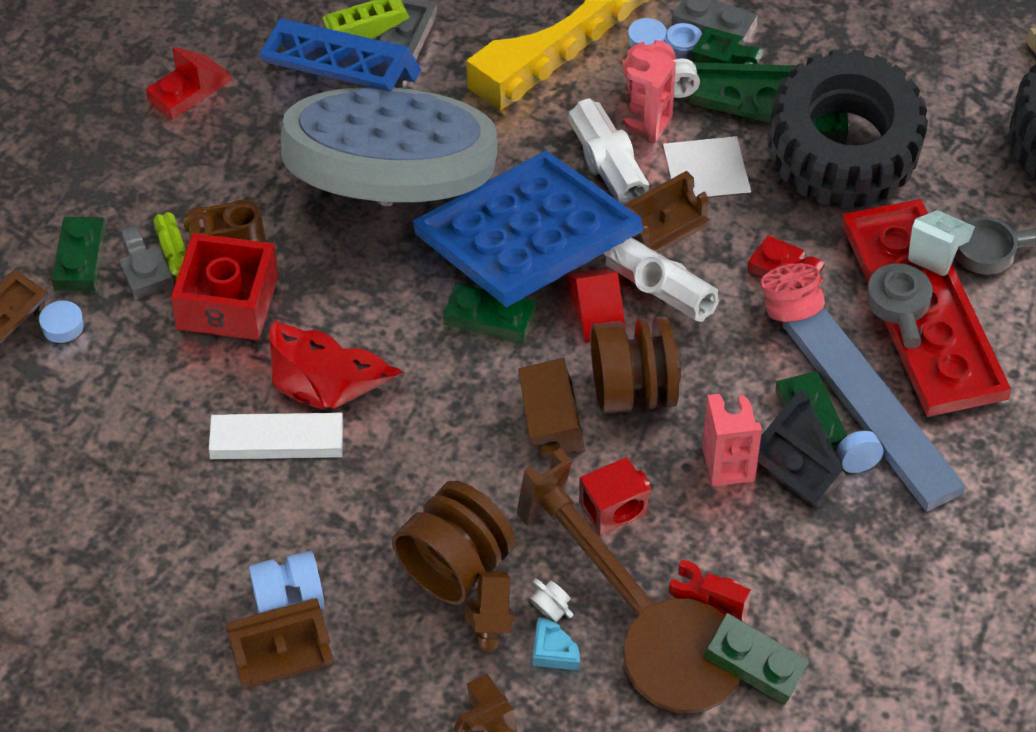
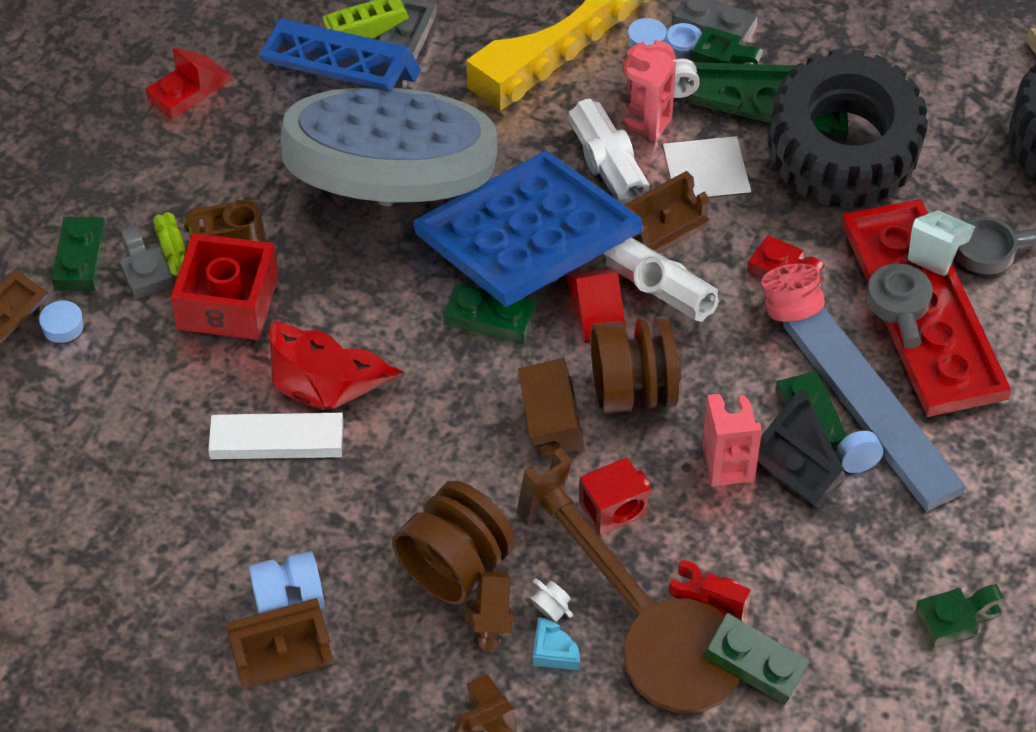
(953, 617): none -> dark green plate

